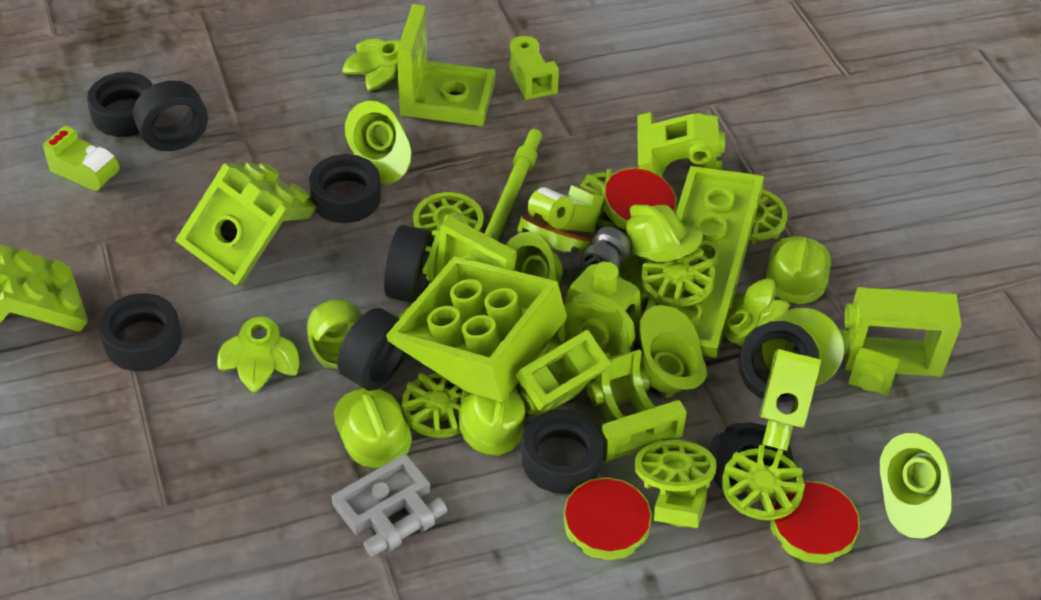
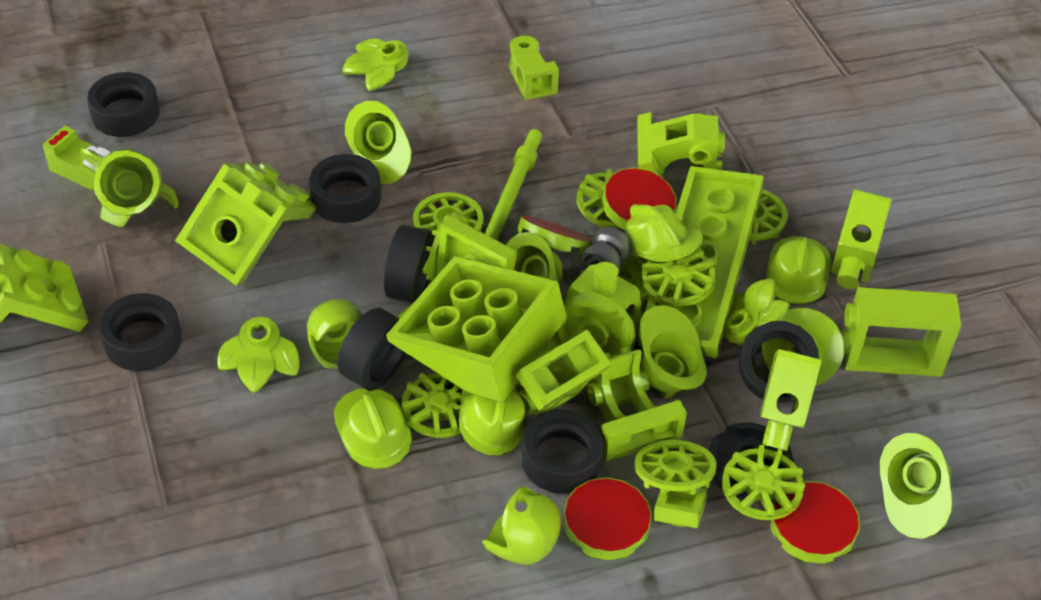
(127, 184): none -> lime piece
(166, 95): black tyre -> none
(382, 494): light grey plate -> none
(428, 84): lime bracket -> none
(528, 534): none -> lime helmet
(568, 212): lime leg -> none
(857, 249): none -> lime torso
(873, 371): lime plate -> none

